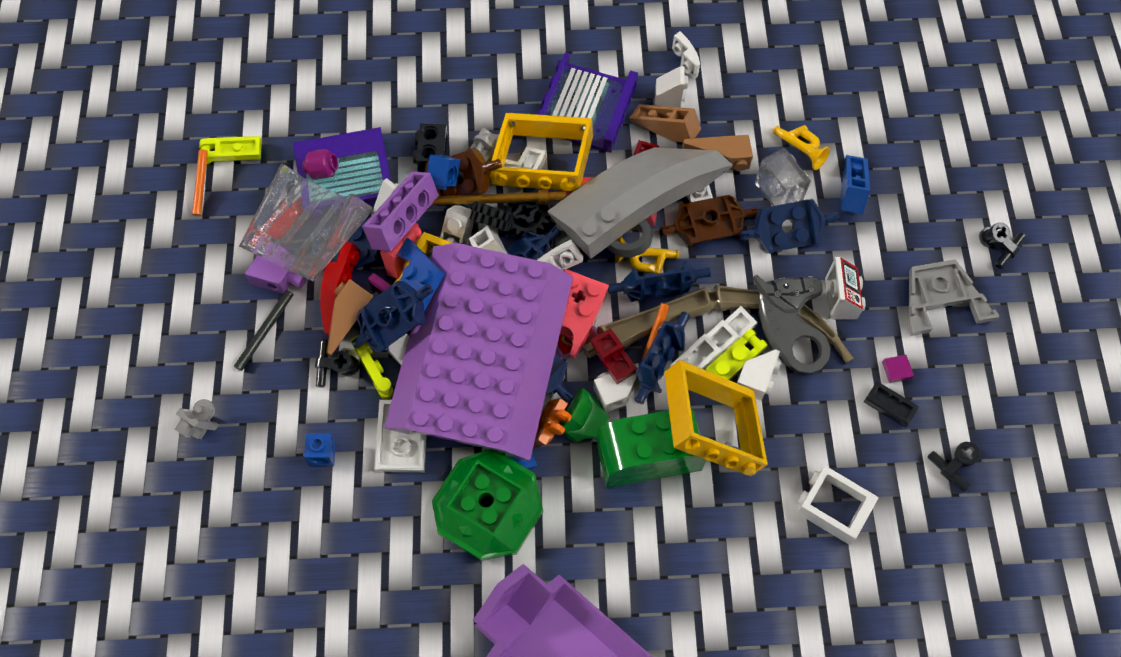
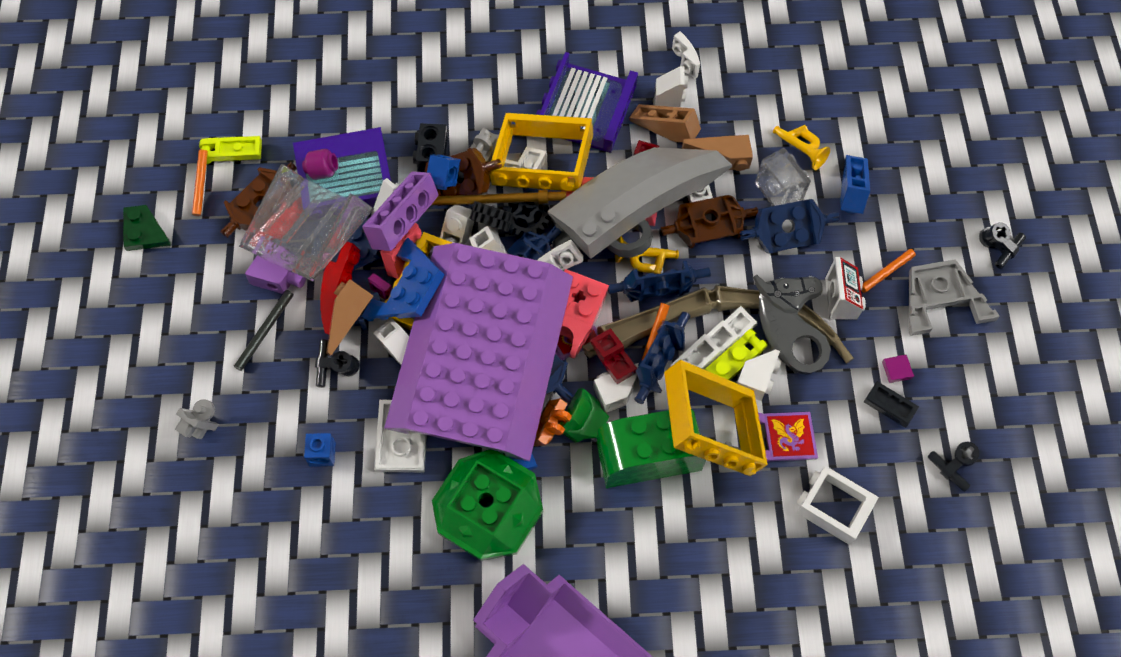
(142, 229): none -> dark green wing
(243, 206): none -> reddish brown plate
(374, 371): neon yellow plate -> none
(404, 310): dark blue plate -> none
(789, 436): none -> flag
(889, 269): none -> orange bar

